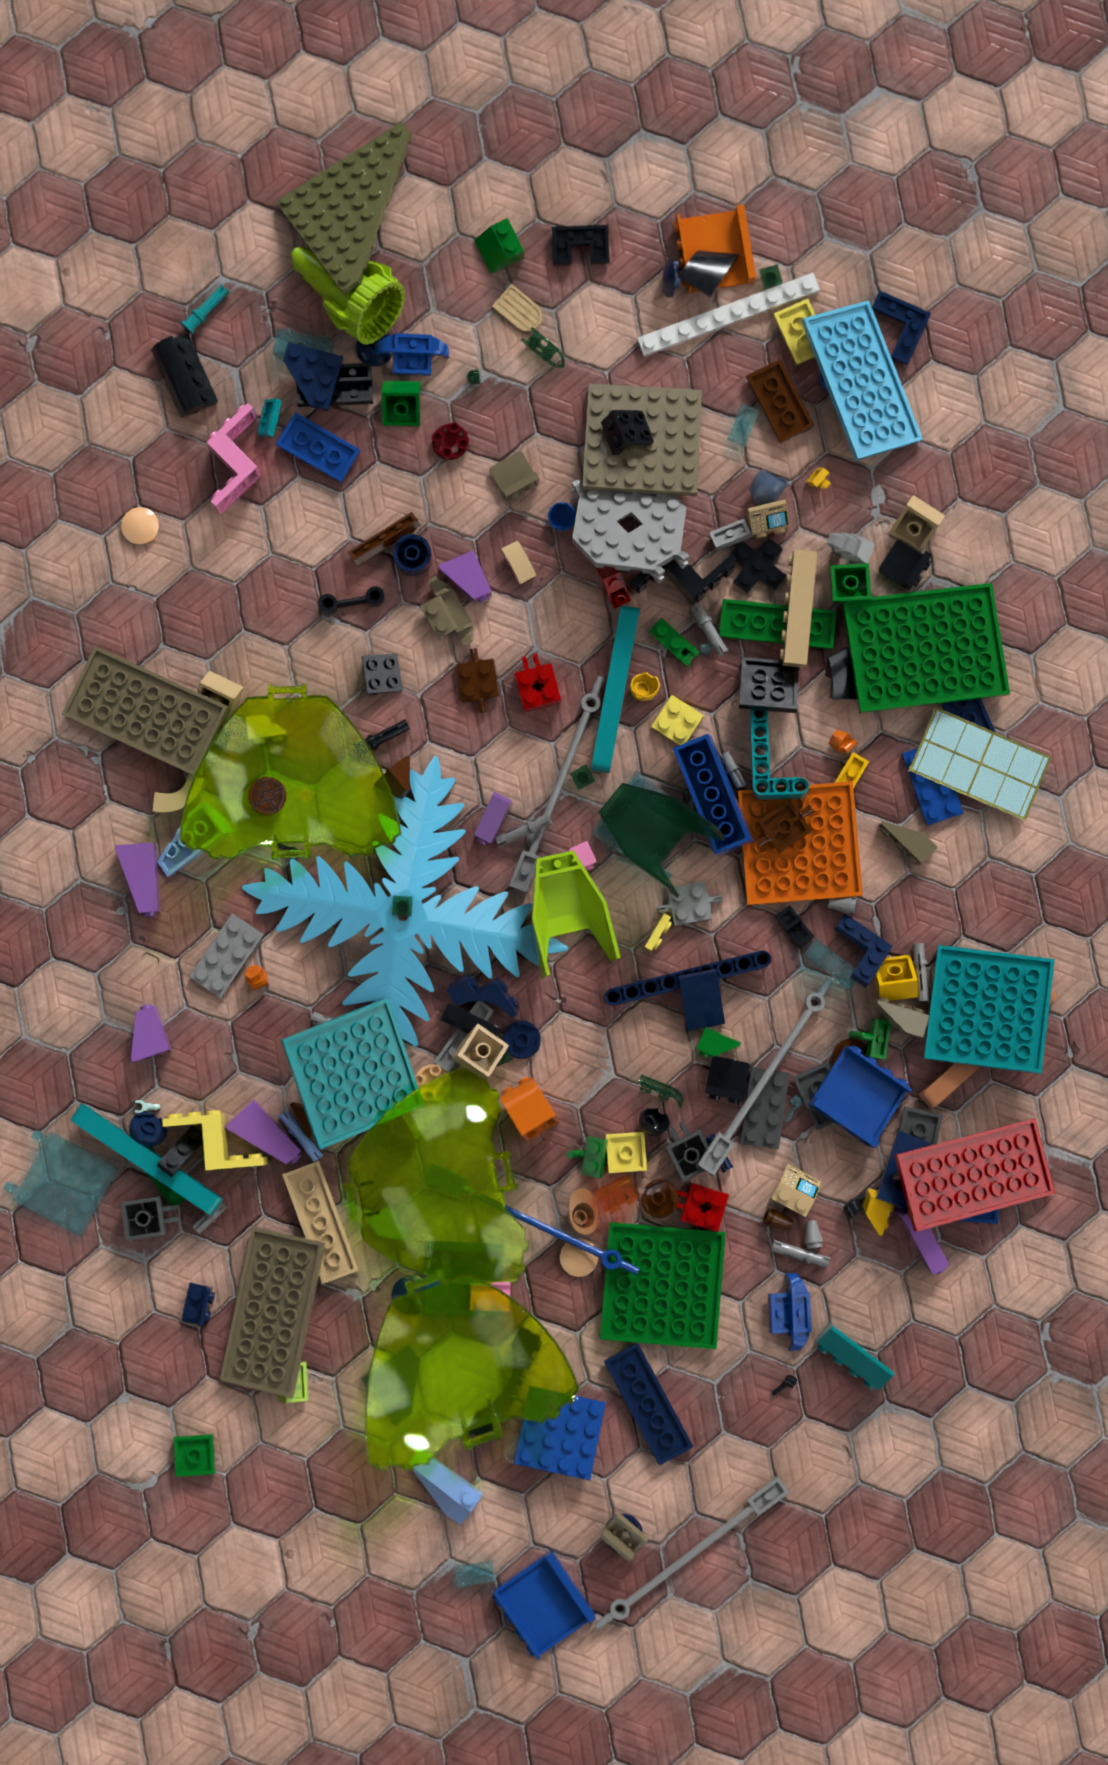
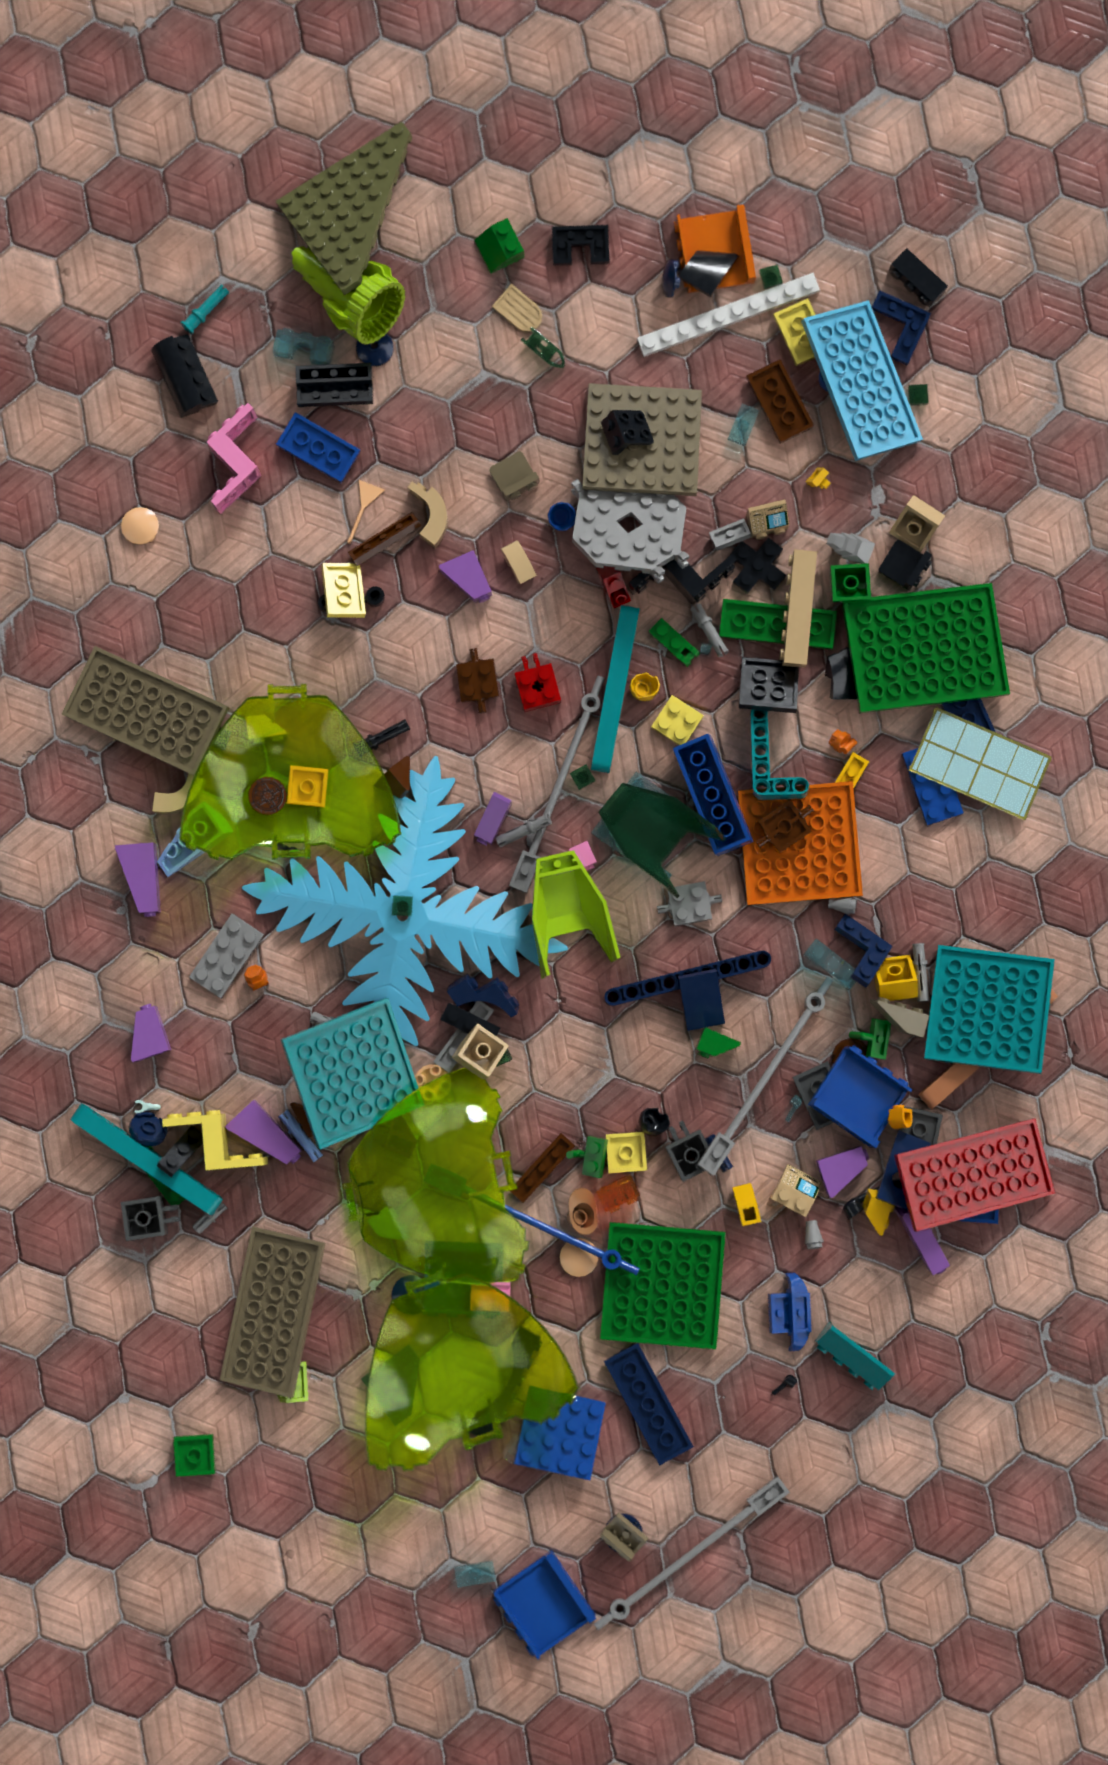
(64, 1183): clear light blue plate -> none
(197, 1304): dark blue bracket -> none
(221, 690): tan slope -> none
(269, 417): teal plate -> none
(307, 786): none -> yellow tile
(314, 373): dark blue plate -> none
(321, 1220): tan plate -> none
(343, 590): none -> light yellow plate
(368, 494): none -> light nougat piece
(381, 673): black hinge -> none
(401, 403): green slope -> none
(411, 352): blue plate -> none
(421, 549): dark blue brick -> none
(437, 524): none -> tan arch
(447, 613): dark tan plate -> none
(448, 1489): light blue wedge -> none
(450, 441): dark red dish -> none
(474, 376): clear green hinge -> none
(522, 1039): dark blue tile -> none
(528, 1108): orange brick -> none
(542, 1167): none -> reddish brown plate
(654, 940): light yellow plate -> none
(659, 1198): reddish brown tile -> none
(665, 1091): clear green piece -> none
(699, 1195): red hinge -> none
(727, 1079): black bracket -> none
(732, 770): light grey axle -> none
(746, 1204): none -> yellow slope
(765, 1118): dark grey plate -> none
(766, 487): sand blue piece -> none
(776, 1219): reddish brown cone -> none
(794, 927): black slope -> none
(809, 1257): light grey pin -> none
(841, 1168): none -> medium lavender slope
(900, 1117): none -> light orange plate
(912, 842): dark tan slope -> none
(917, 278): none -> black brick
(918, 394): none -> clear green plate

